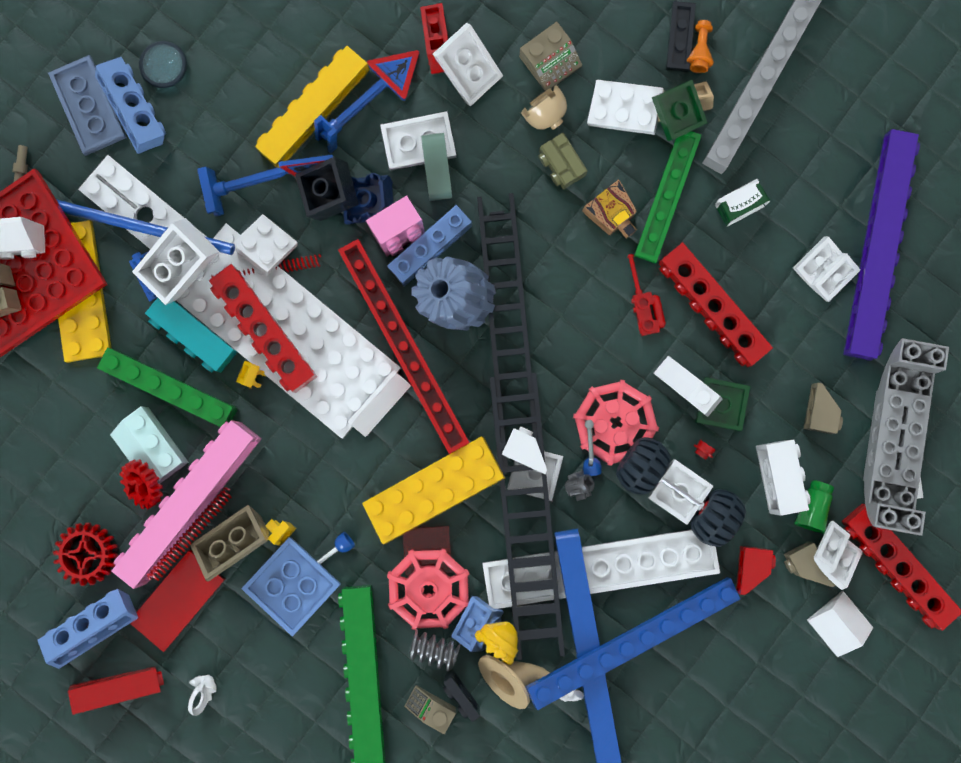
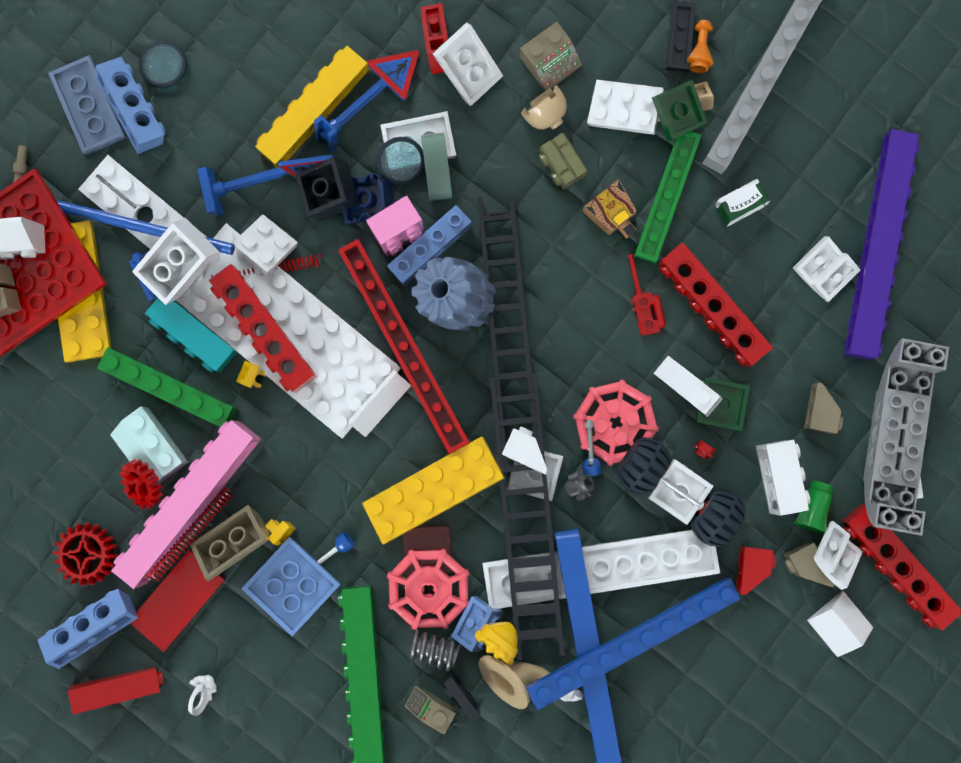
(400, 160): none -> clear light blue wheel

